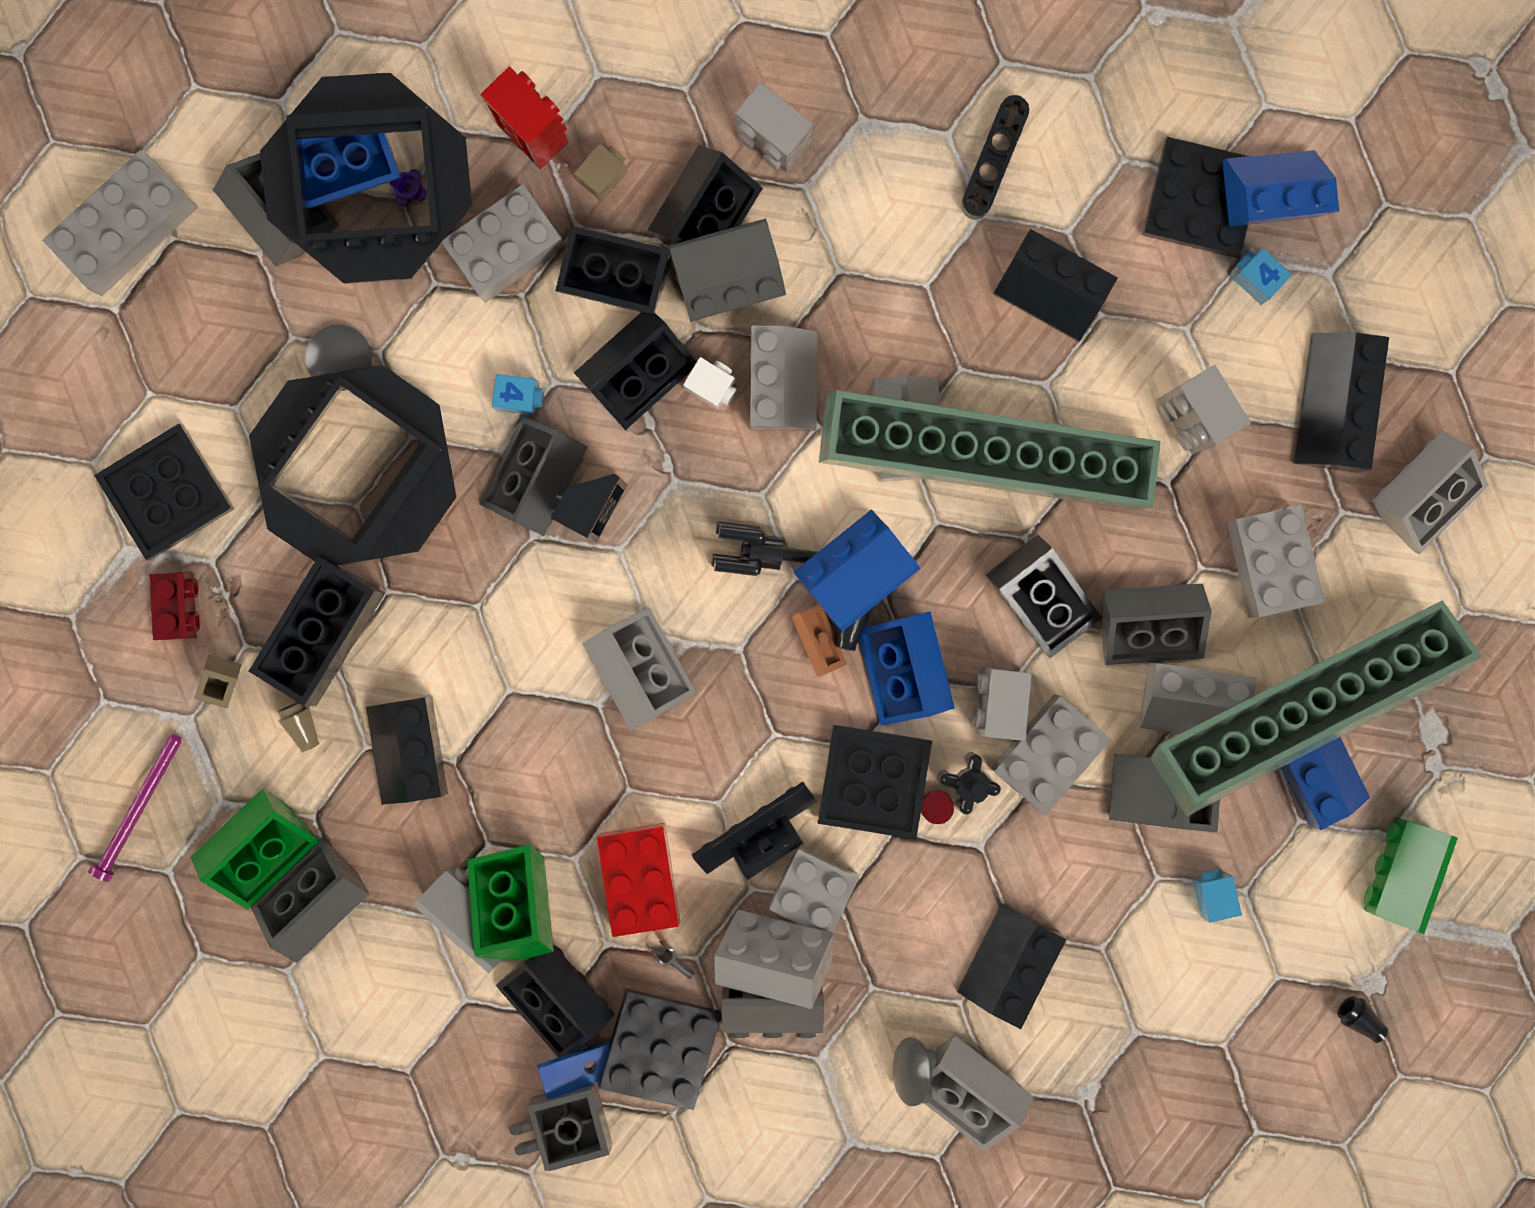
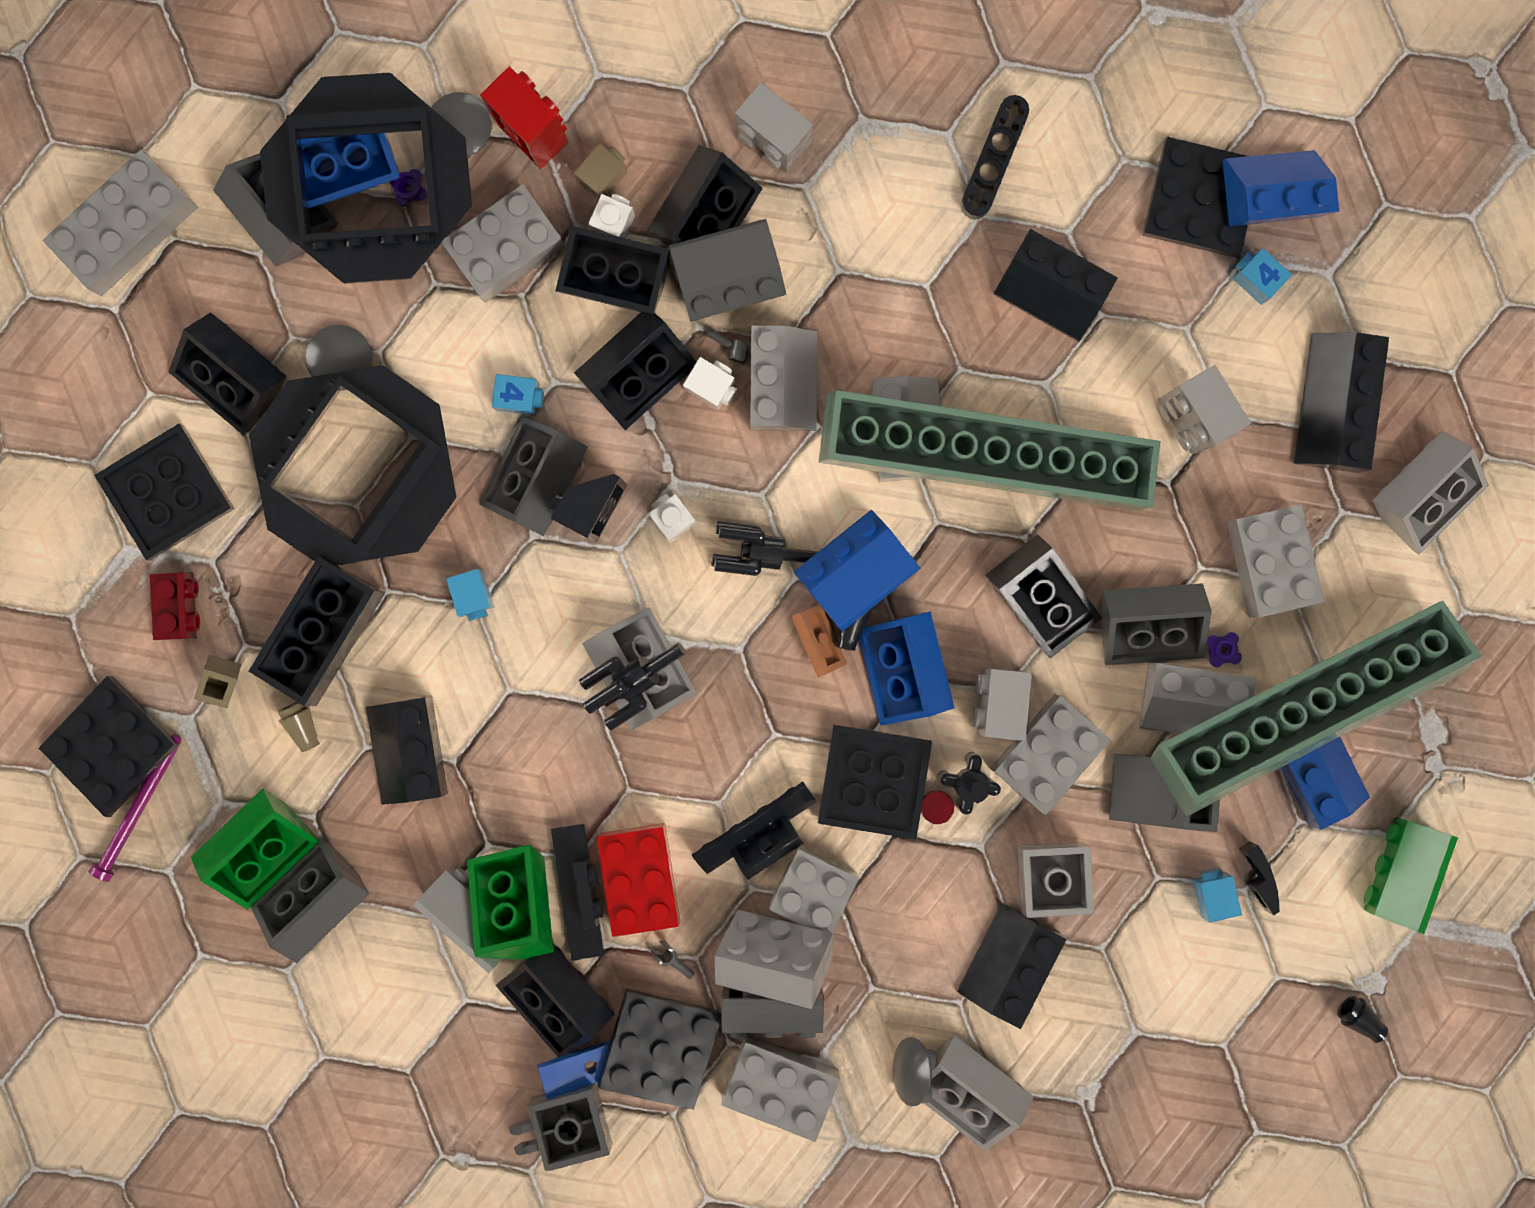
(108, 746): none -> black plate
(226, 372): none -> black slope
(468, 117): none -> dark grey dish
(470, 594): none -> dark azure brick
(578, 892): none -> black bracket
(612, 216): none -> white brick
(627, 684): none -> black plant
(671, 516): none -> white brick
(738, 350): none -> dark grey hand
(780, 1088): none -> light grey brick
(1055, 879): none -> light grey brick
(1215, 644): none -> dark purple plate
(1264, 884): none -> black slope

